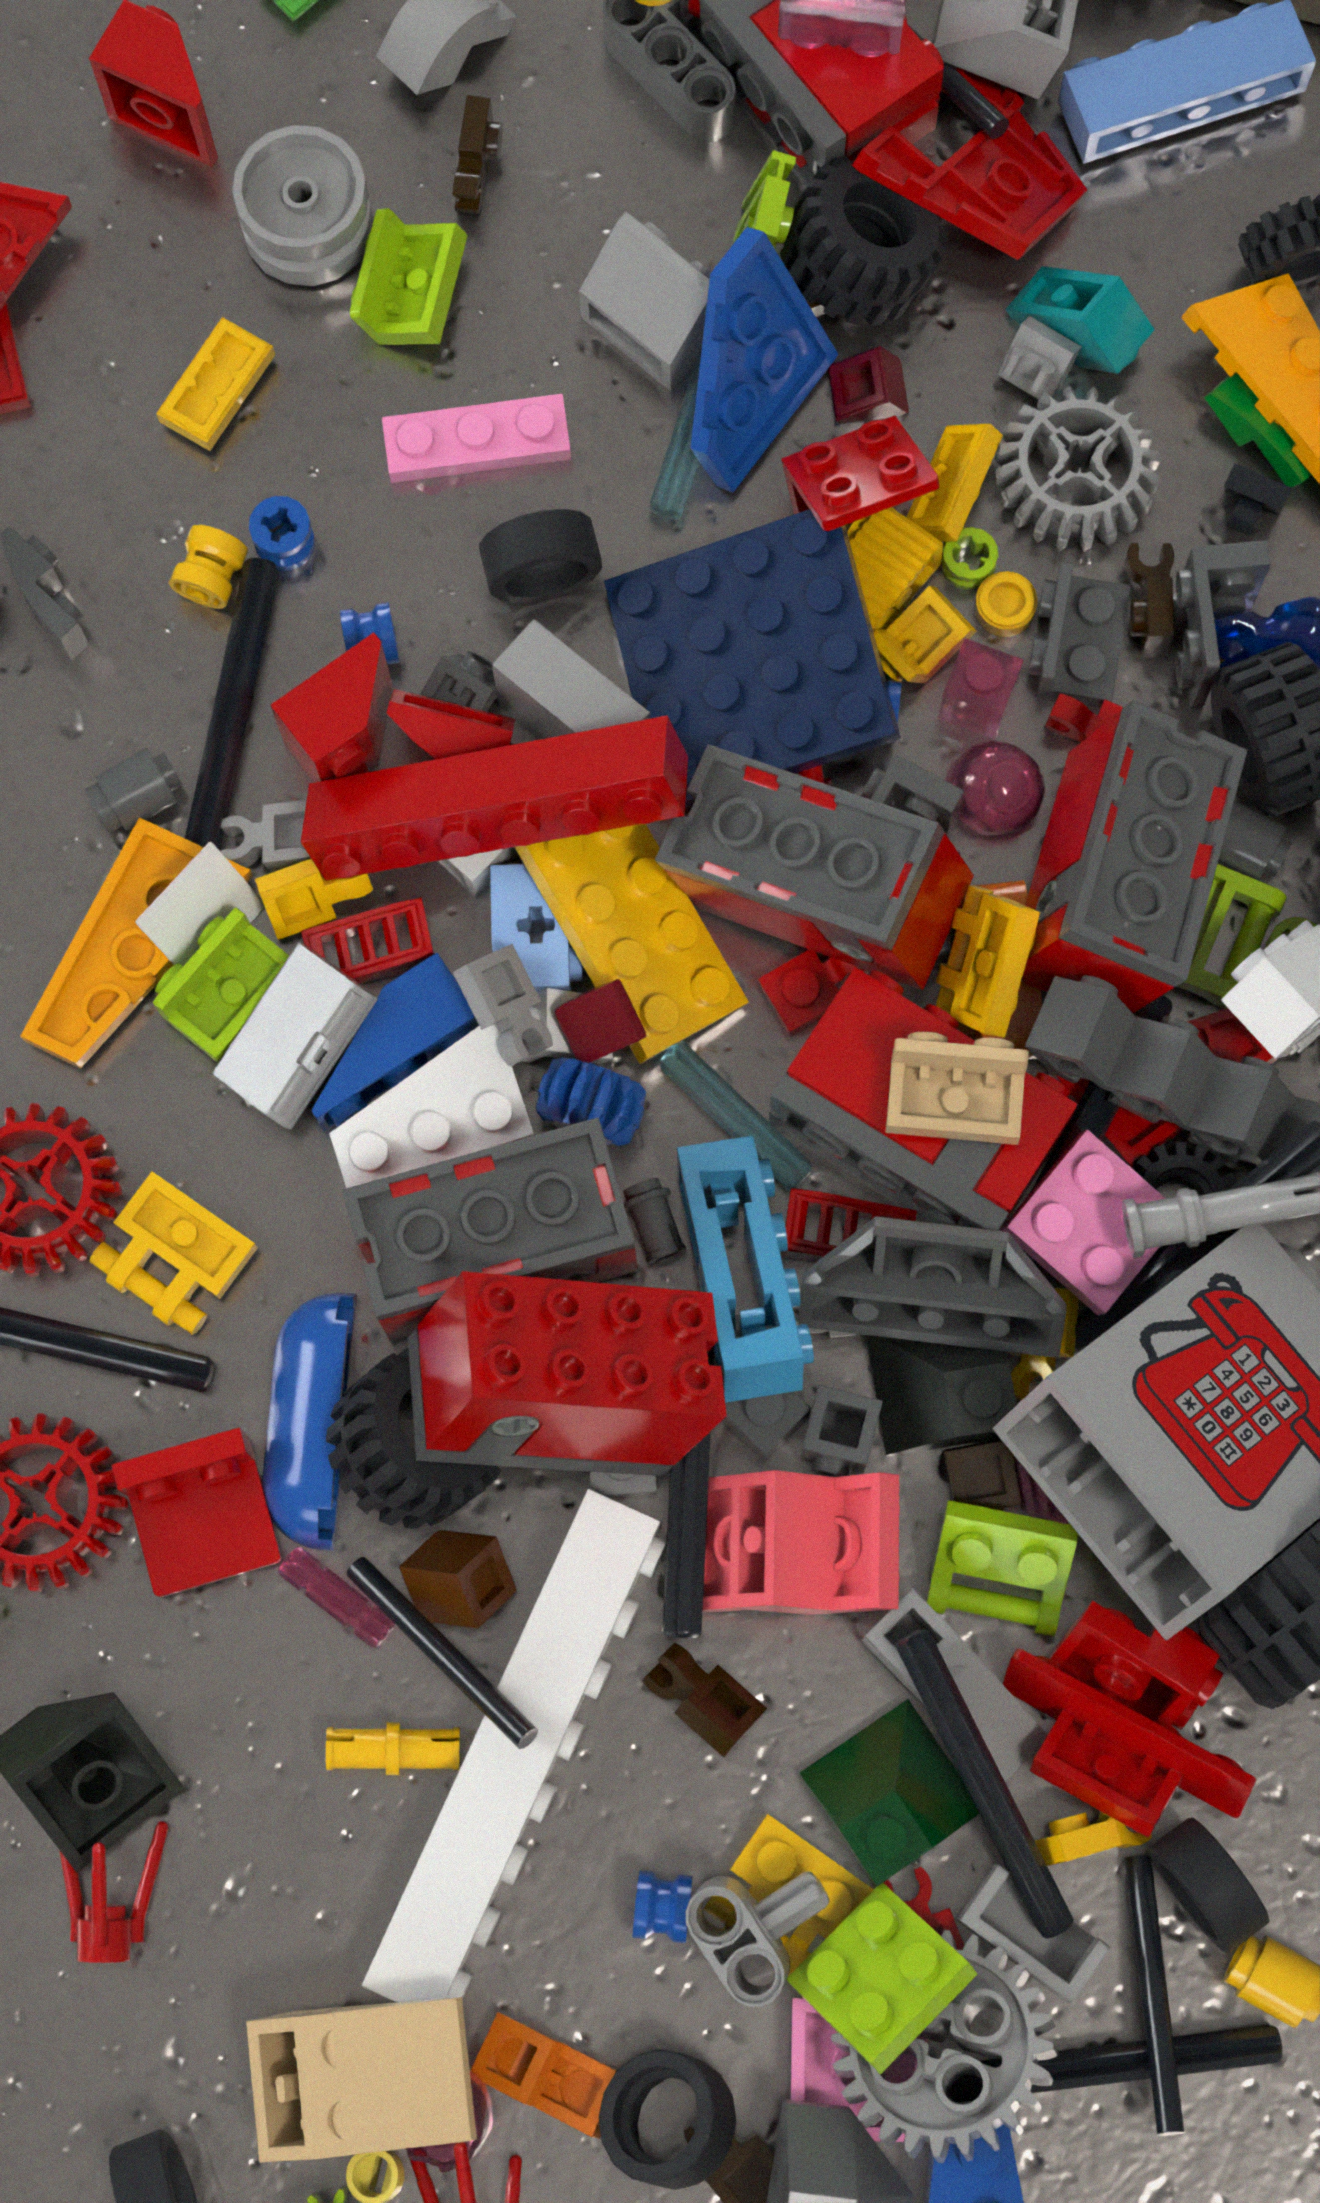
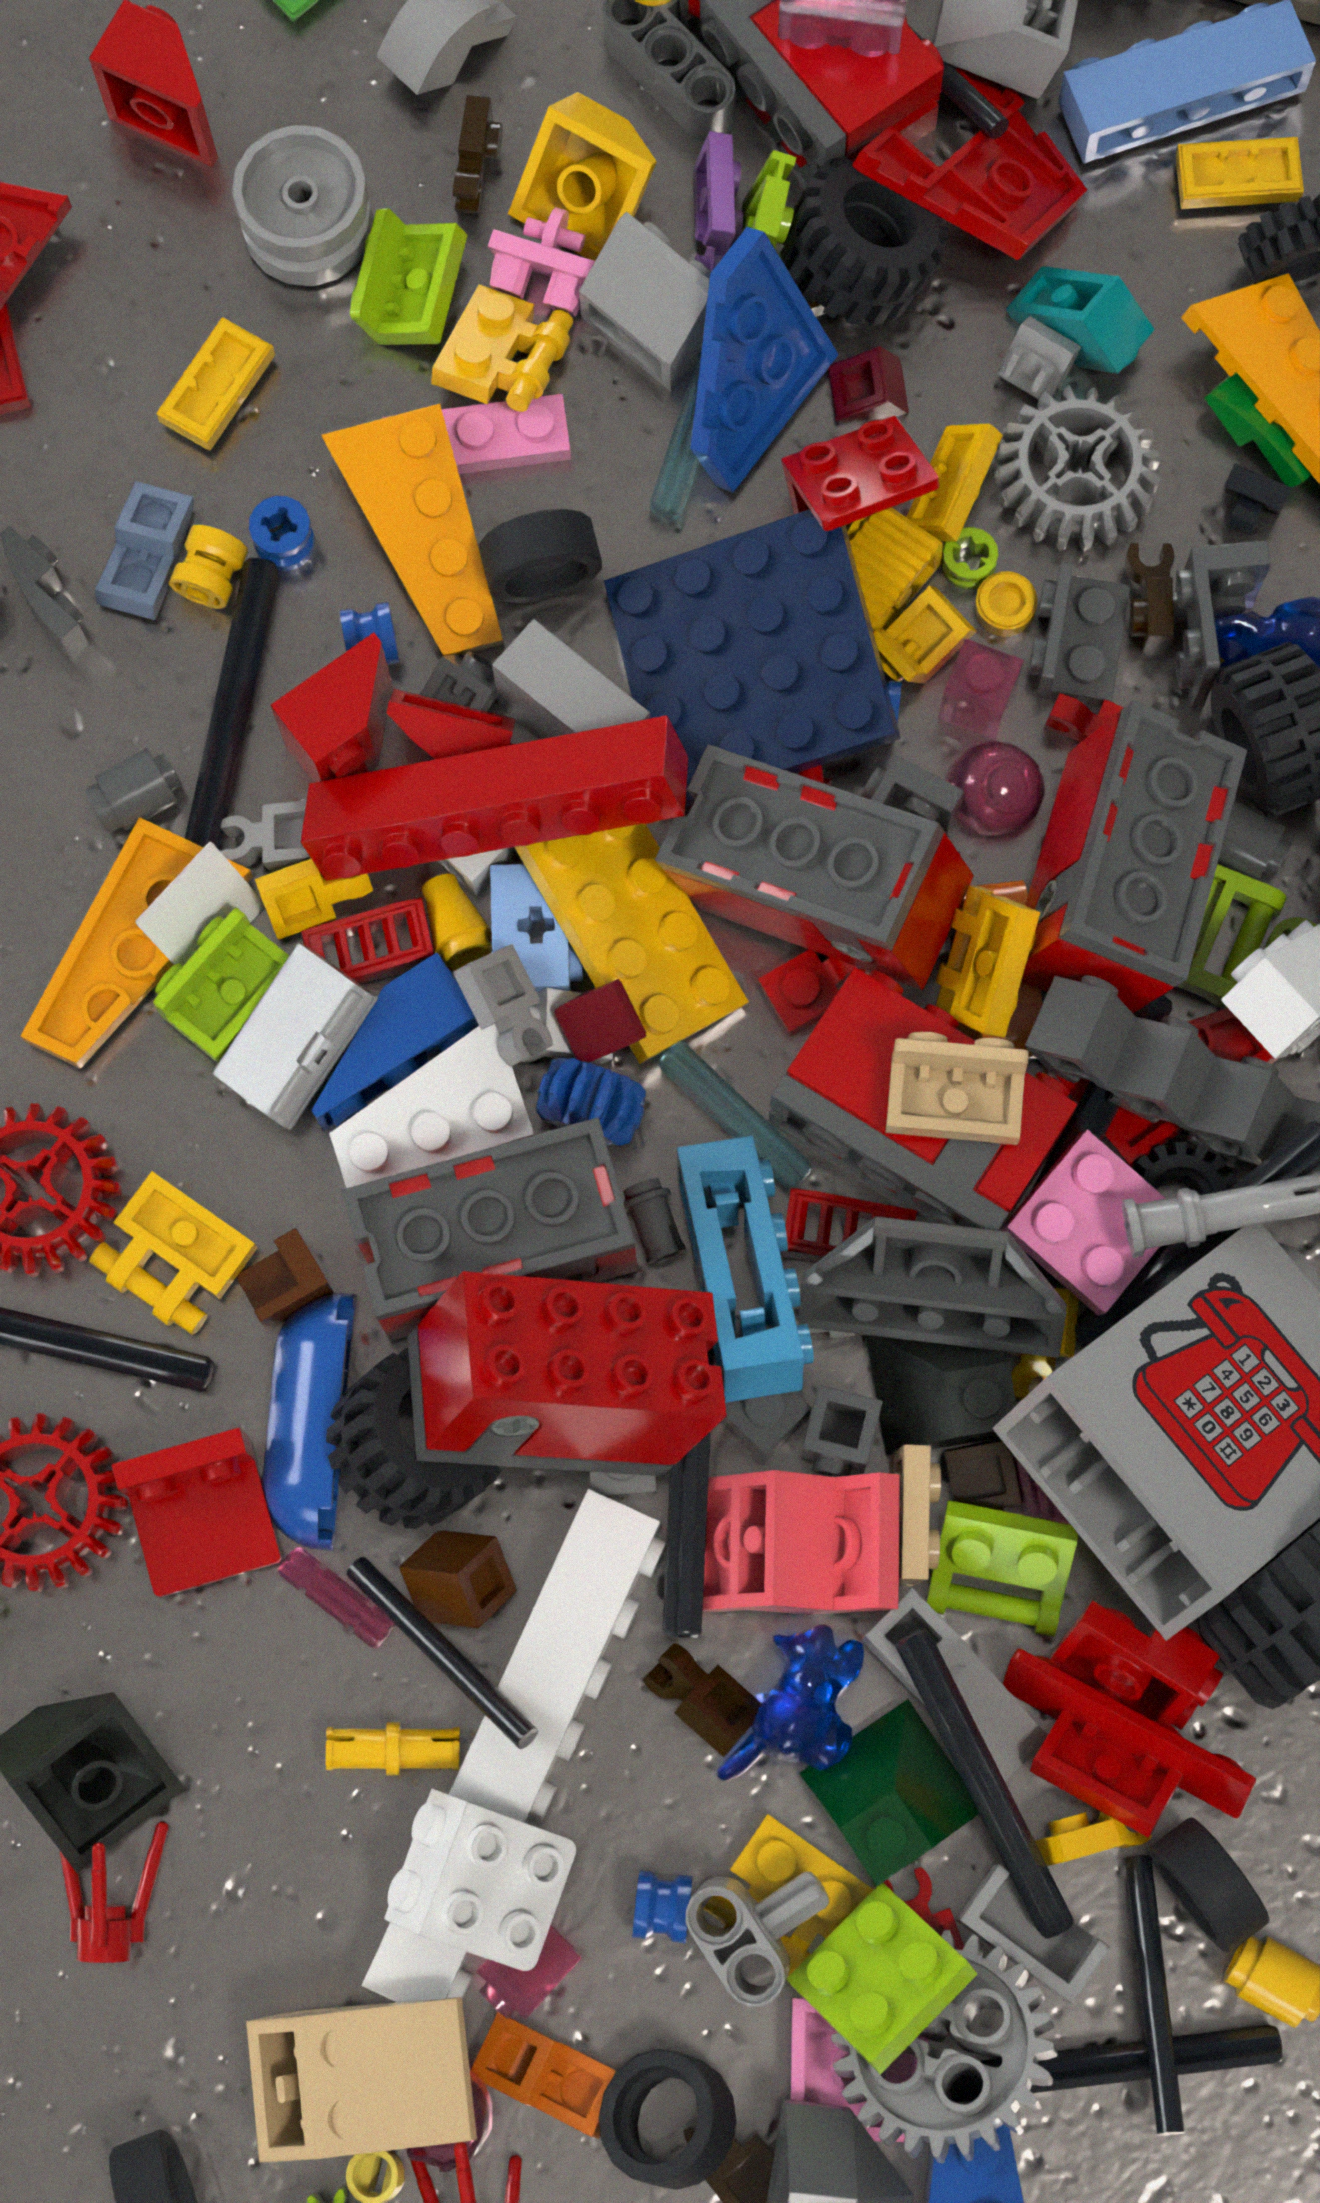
(145, 550): none -> sand blue slope
(283, 1281): none -> reddish brown panel
(417, 508): none -> light orange wing
(455, 924): none -> yellow cone
(480, 1881): none -> white bracket
(485, 342): none -> yellow plate
(518, 257): none -> bright pink hips
(524, 1991): none -> clear pink brick
(585, 165): none -> yellow slope
(715, 188): none -> medium lavender hinge
(800, 1712): none -> clear blue animal
(917, 1489): none -> tan plate
(1239, 172): none -> yellow plate

